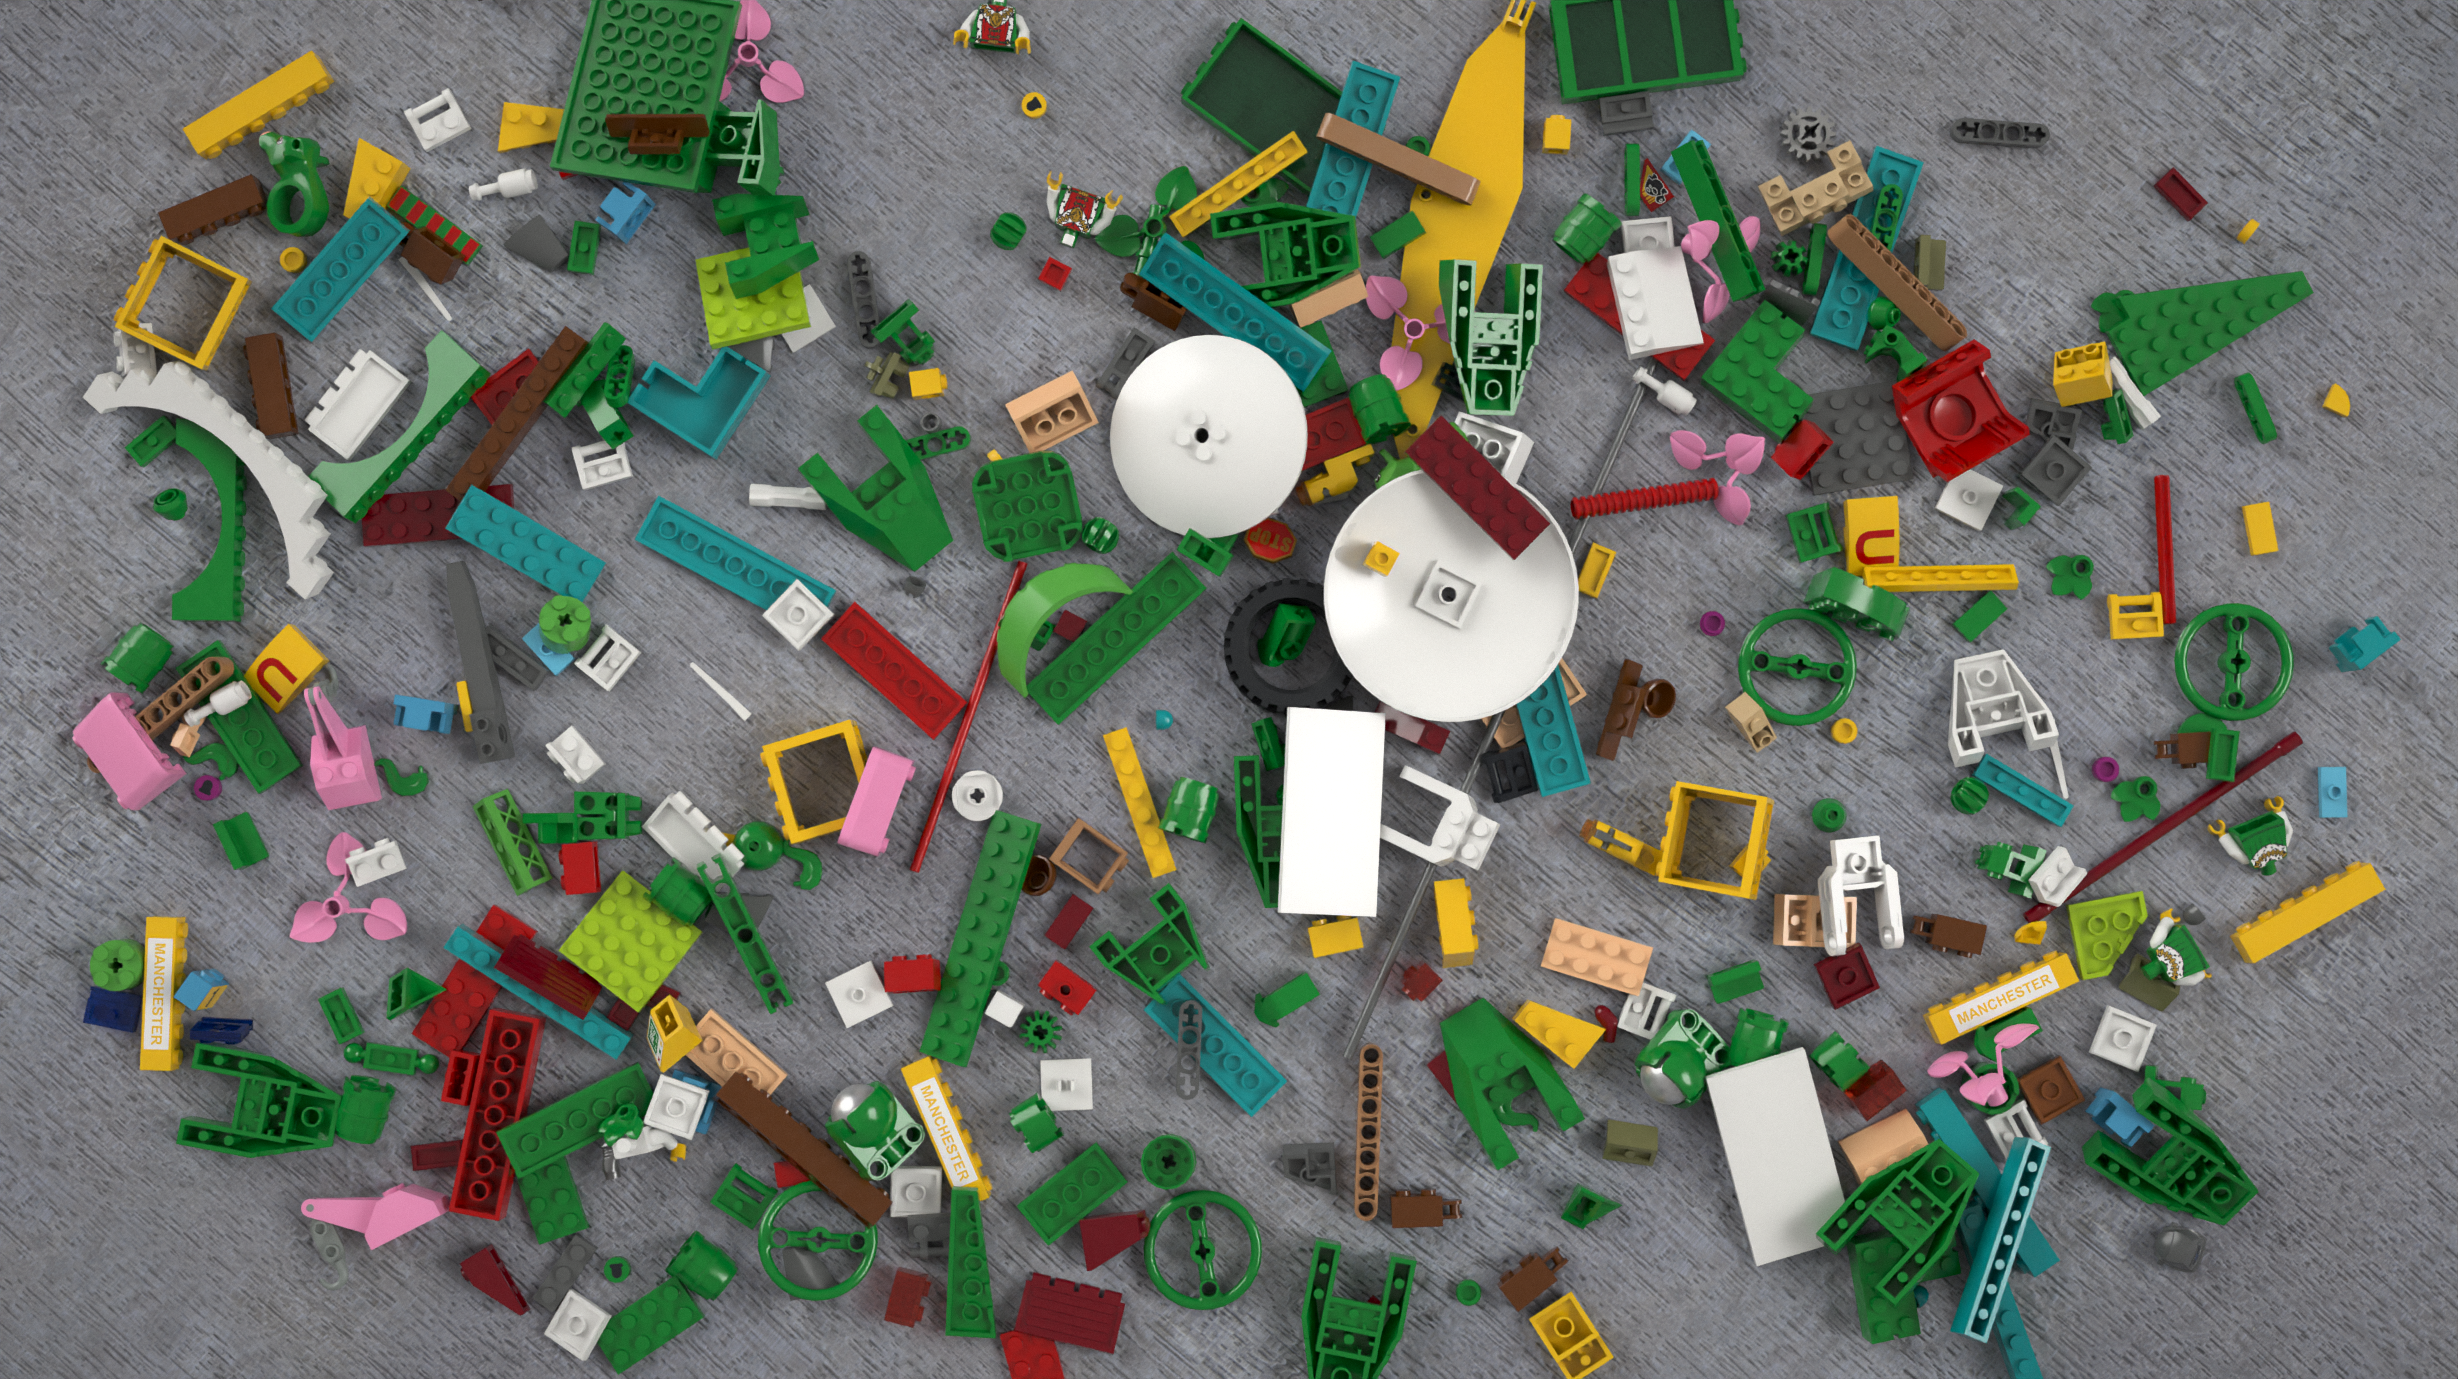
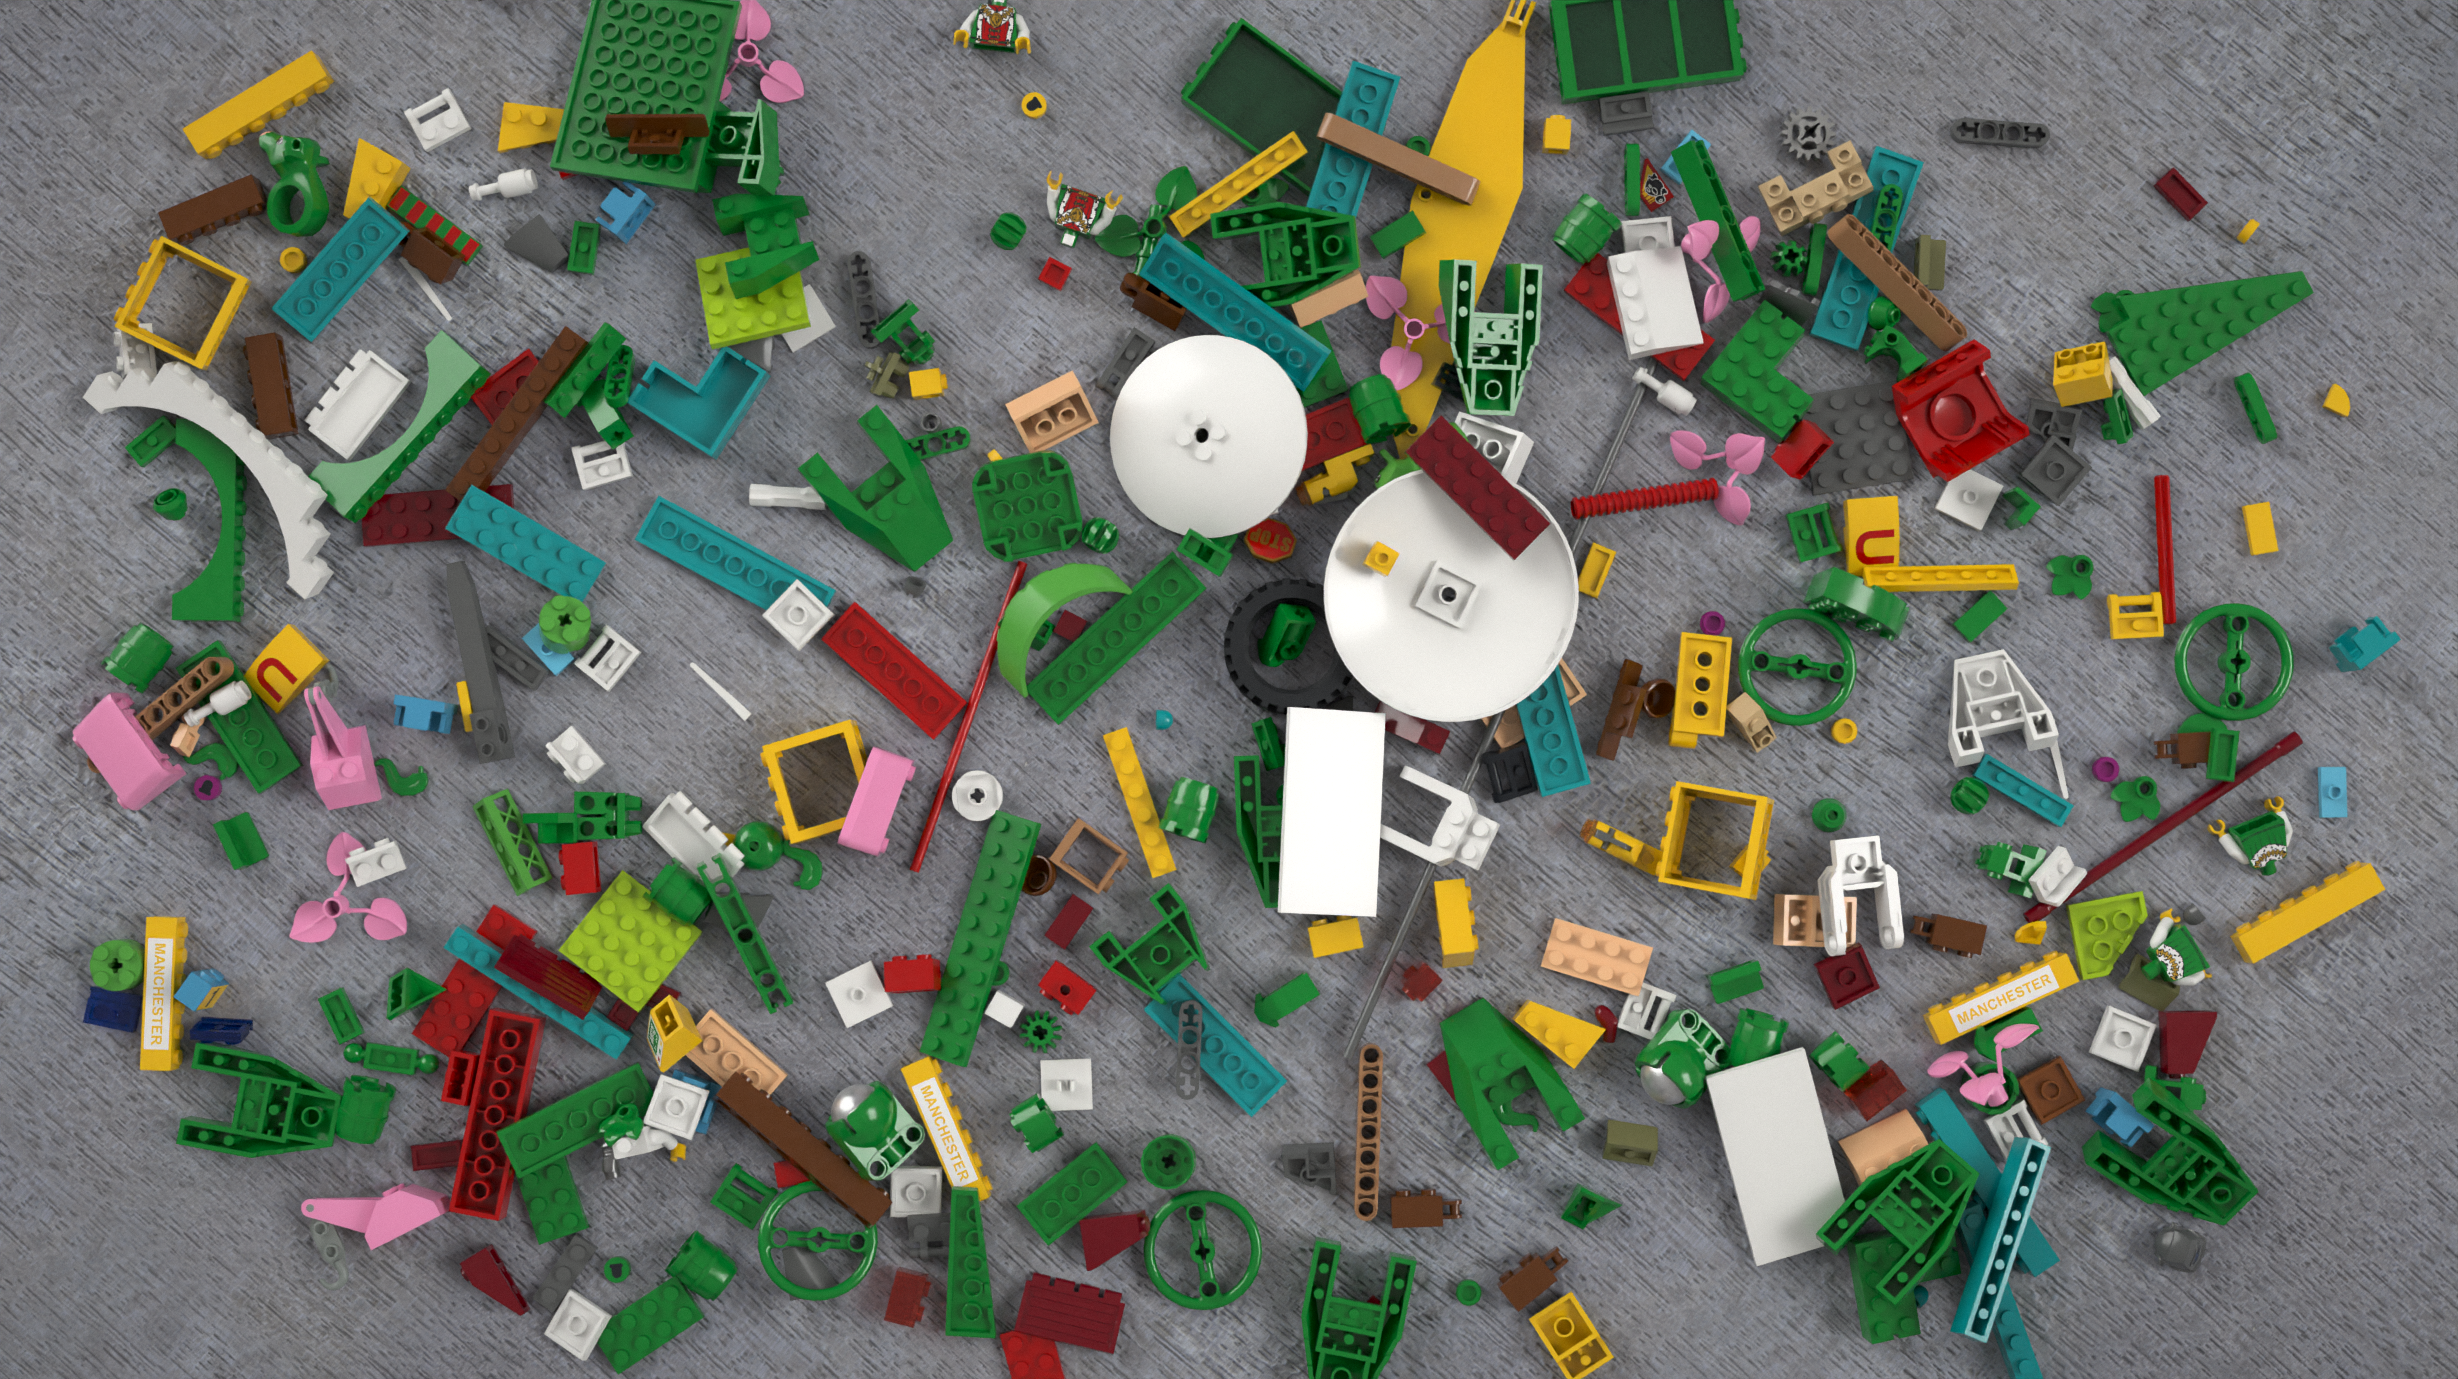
(1685, 723): none -> yellow hinge
(2183, 1040): none -> dark red slope

